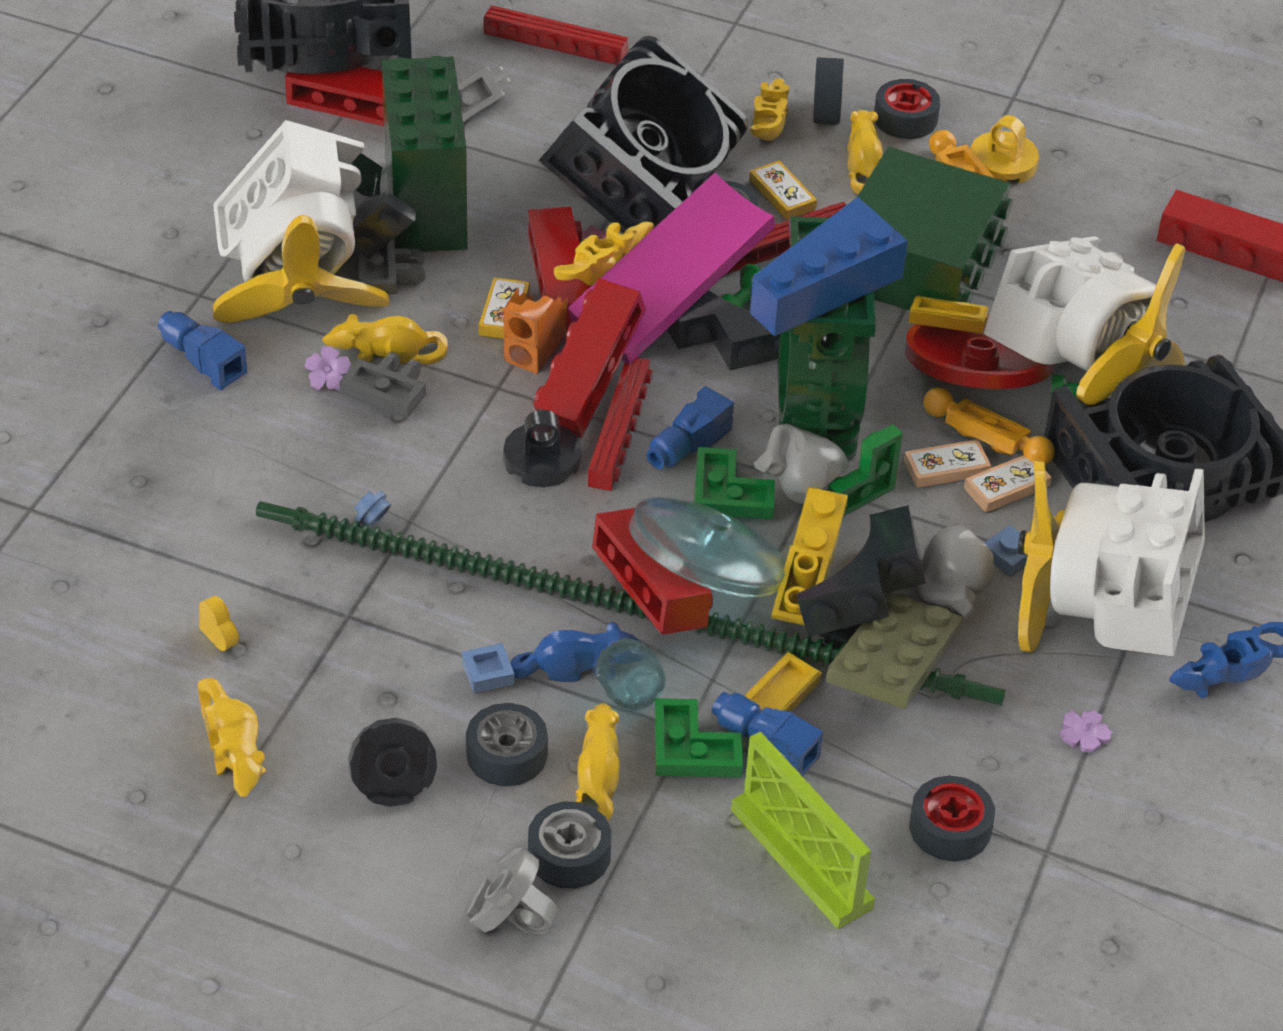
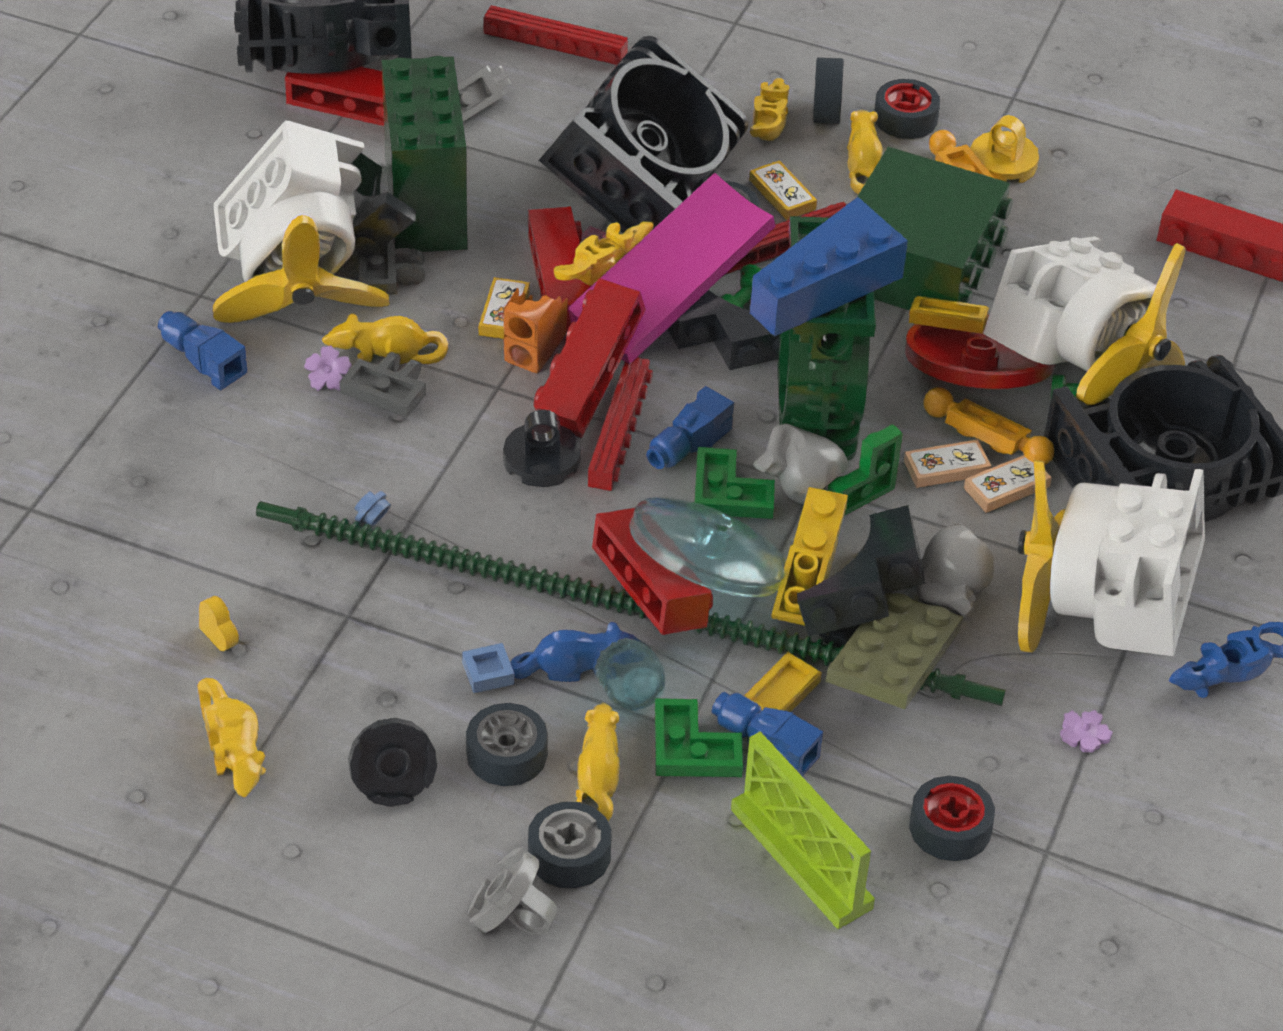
(1005, 551): medium blue plate -> none

